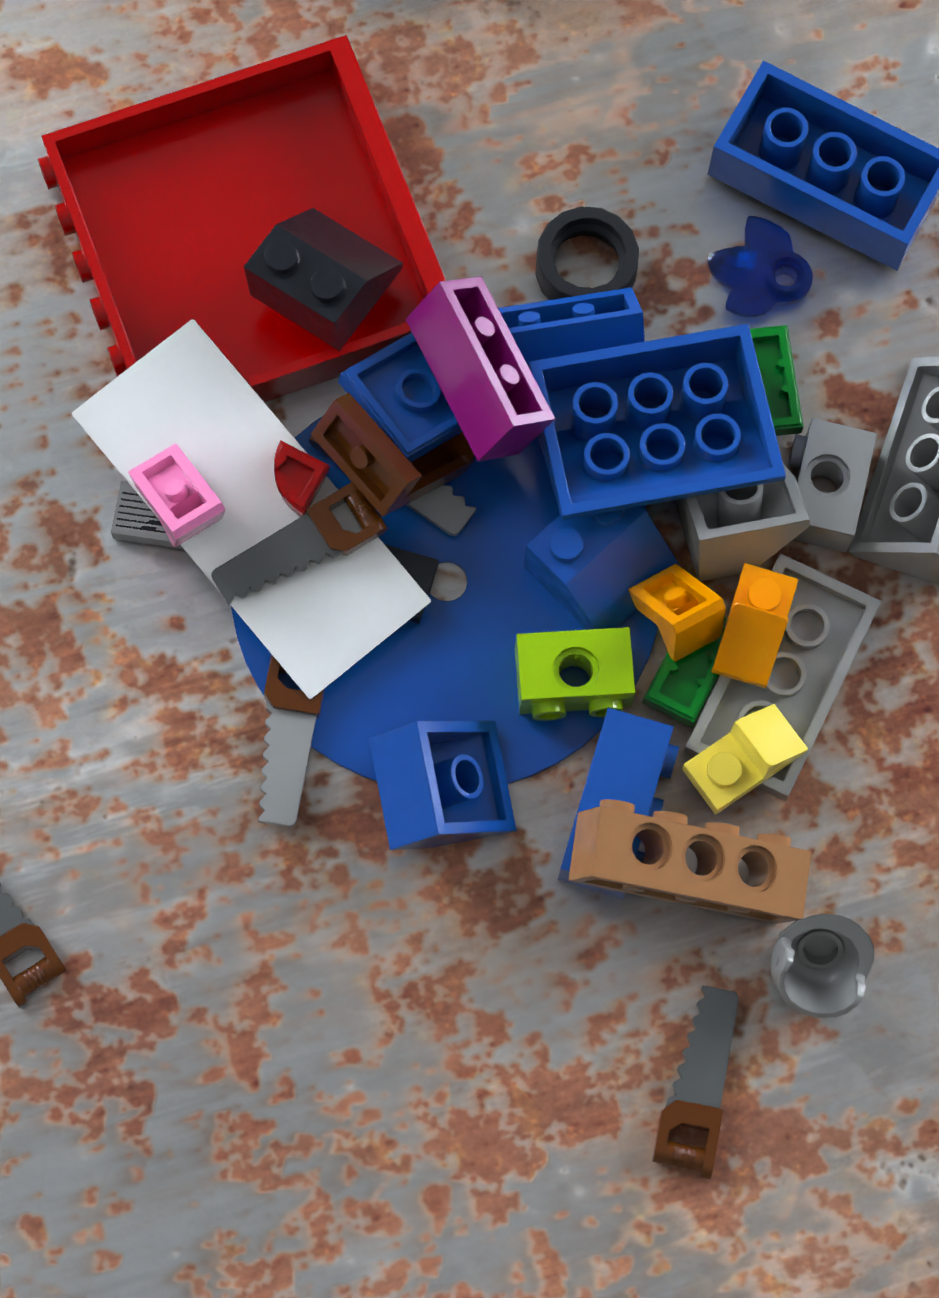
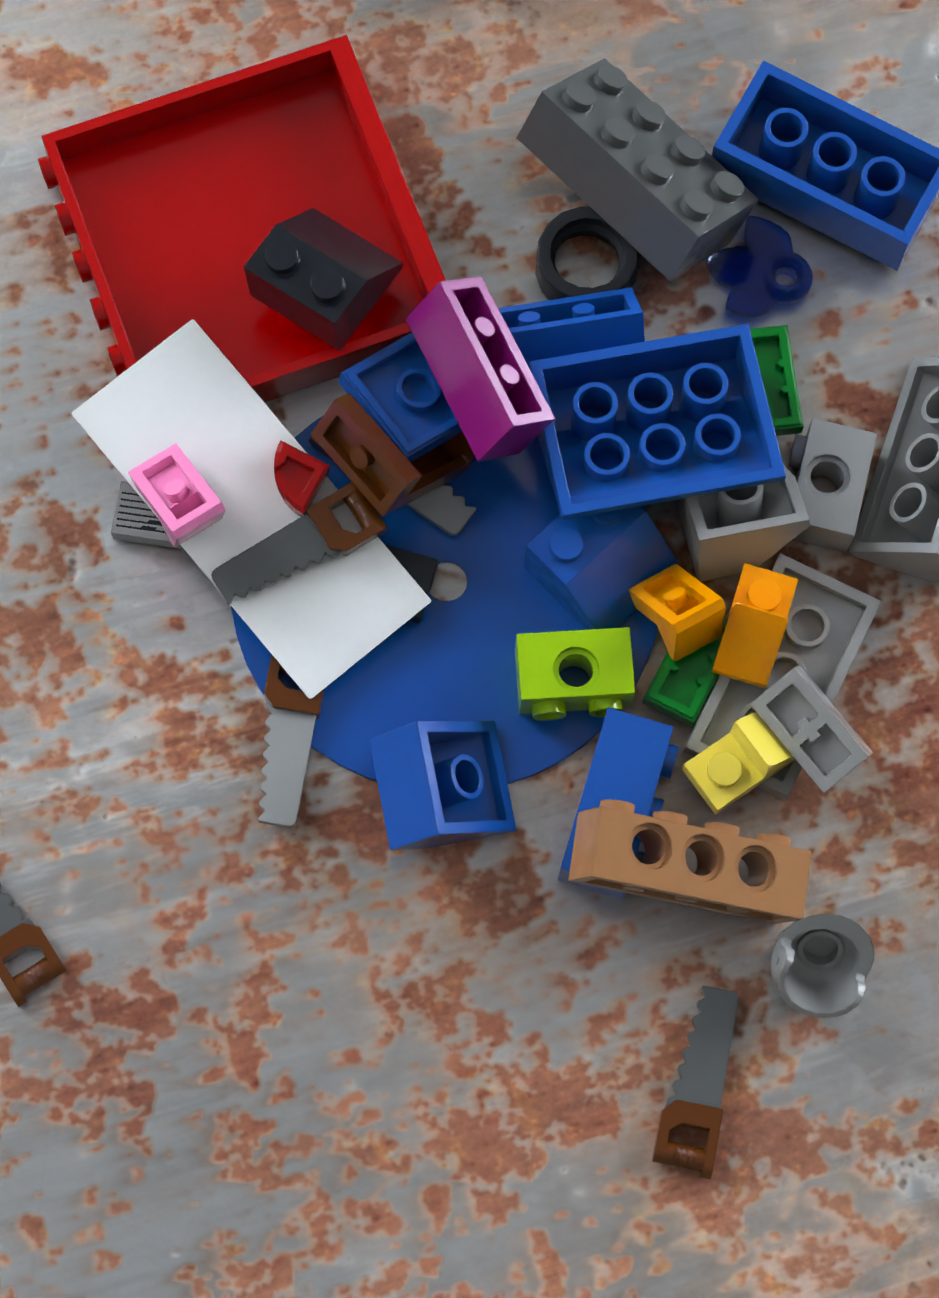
(637, 168): none -> dark grey brick
(811, 728): none -> light grey hinge

